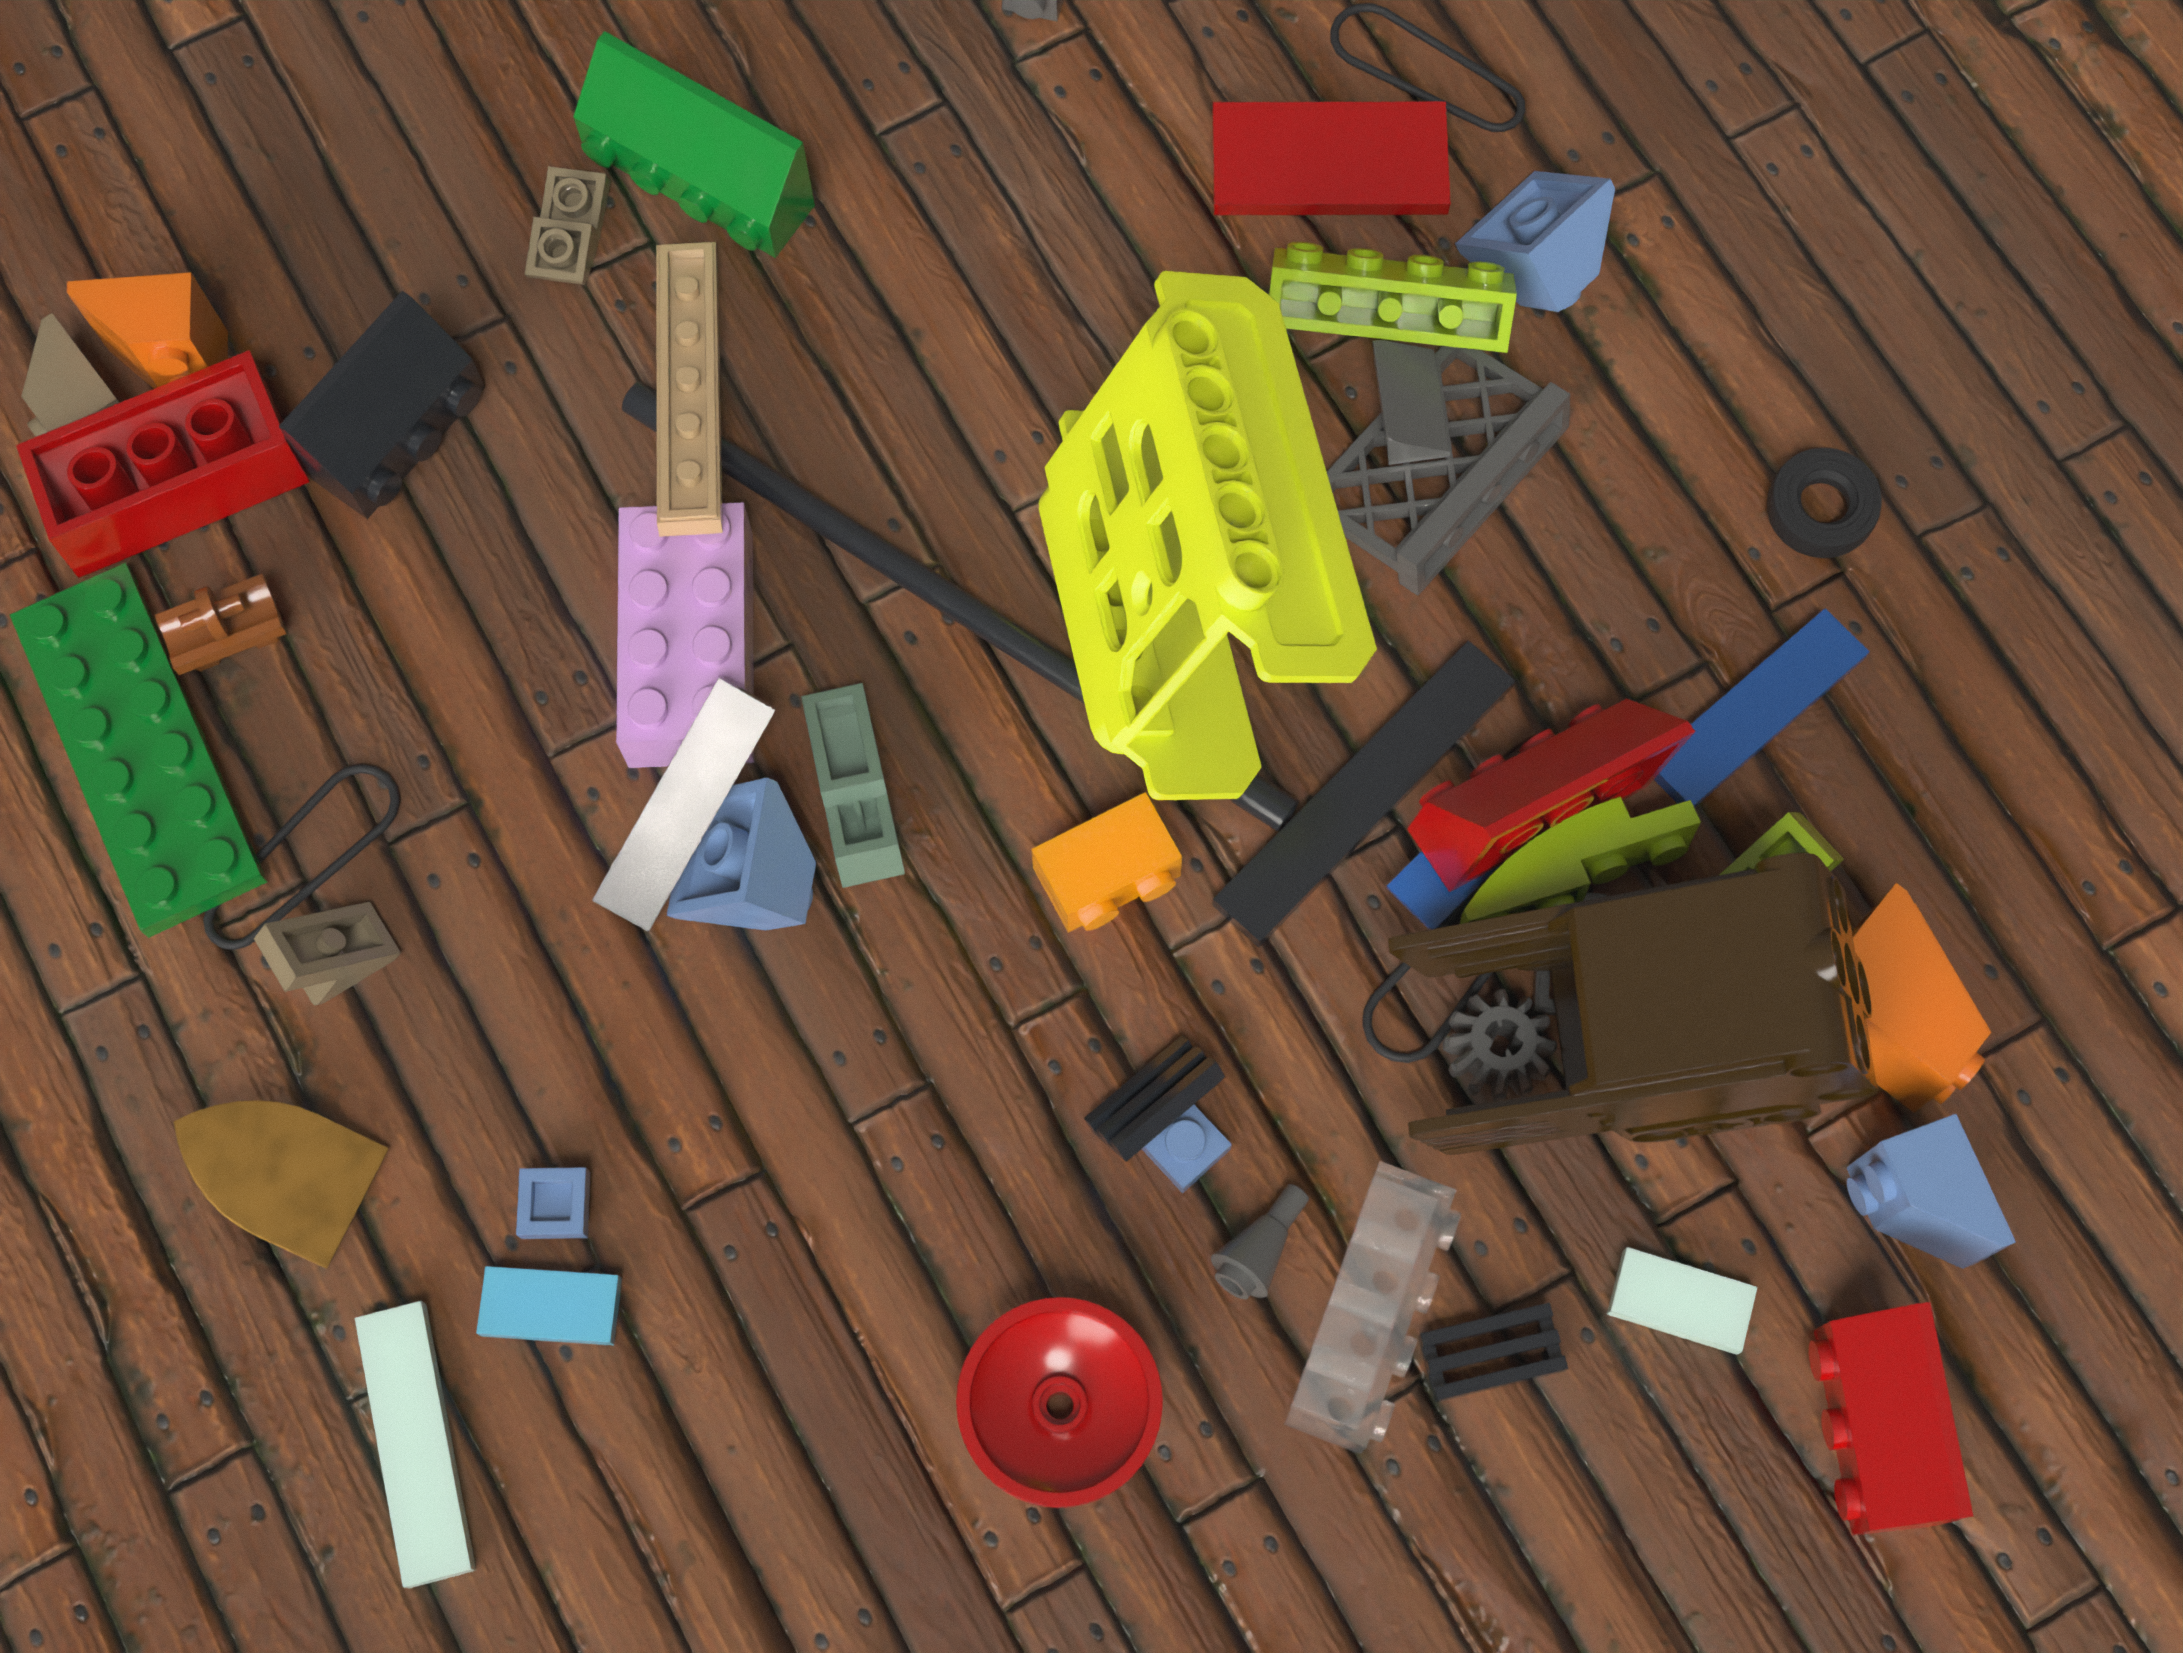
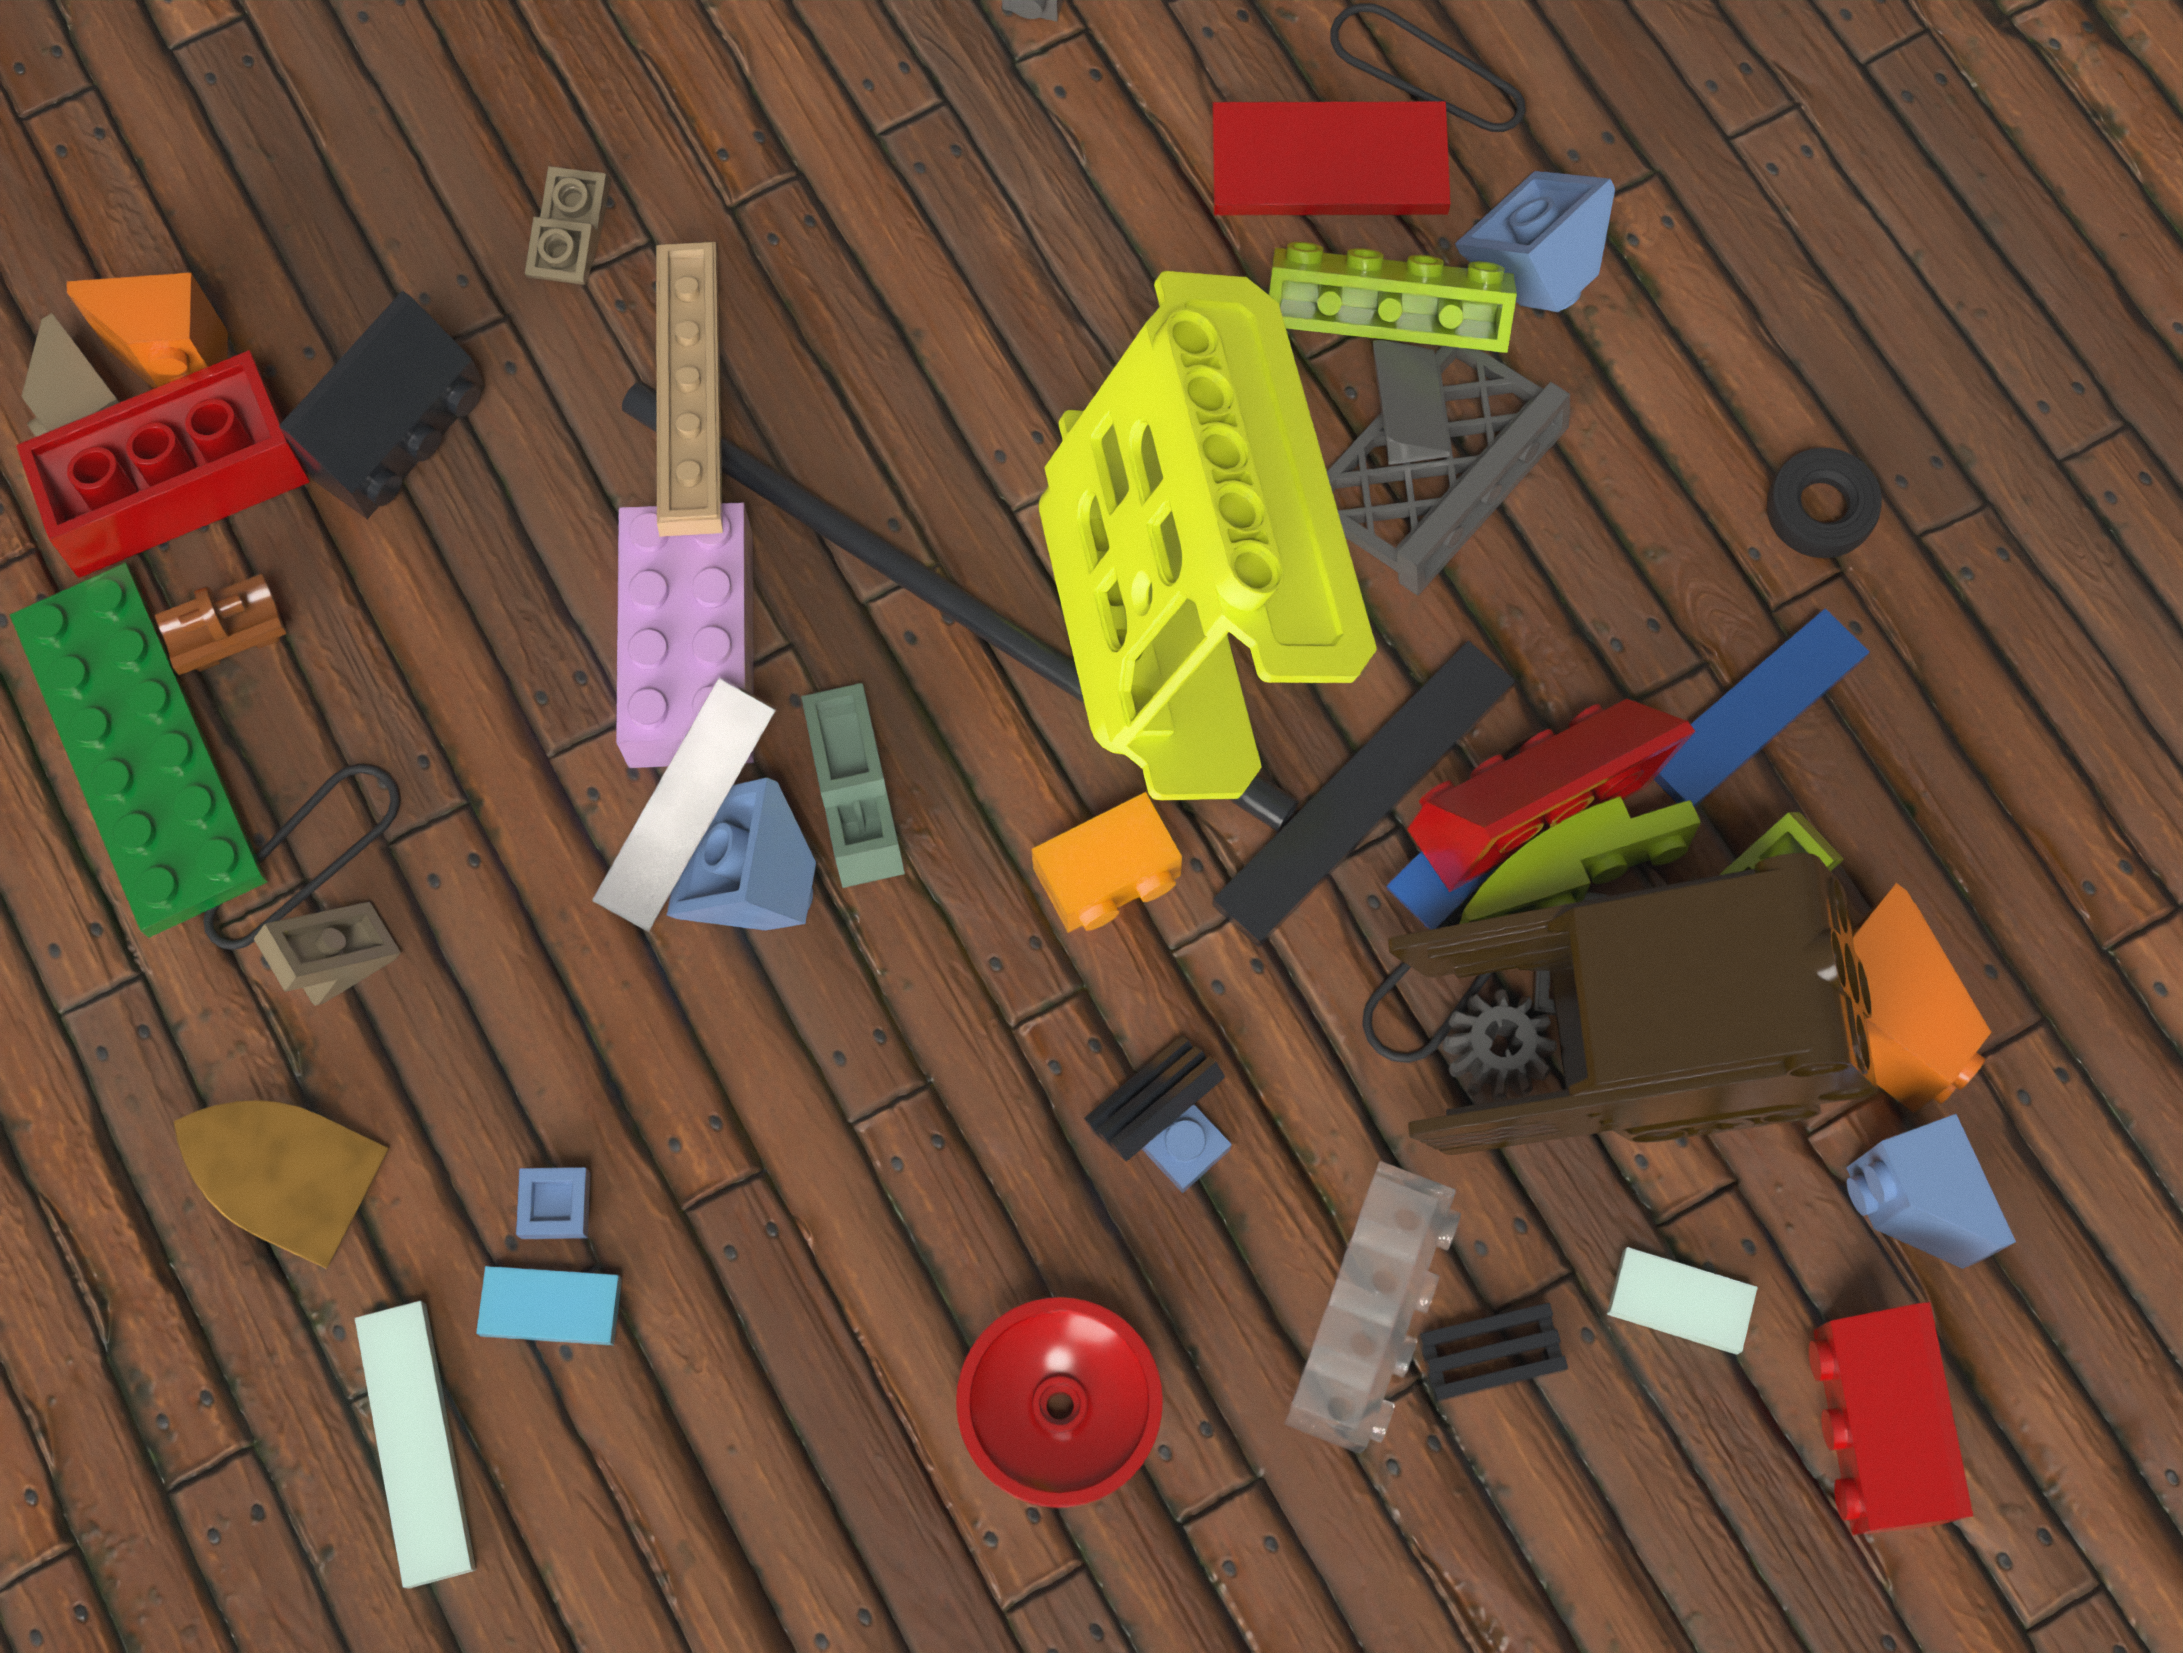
(693, 147): green slope -> none
(1251, 1258): dark grey cone -> none

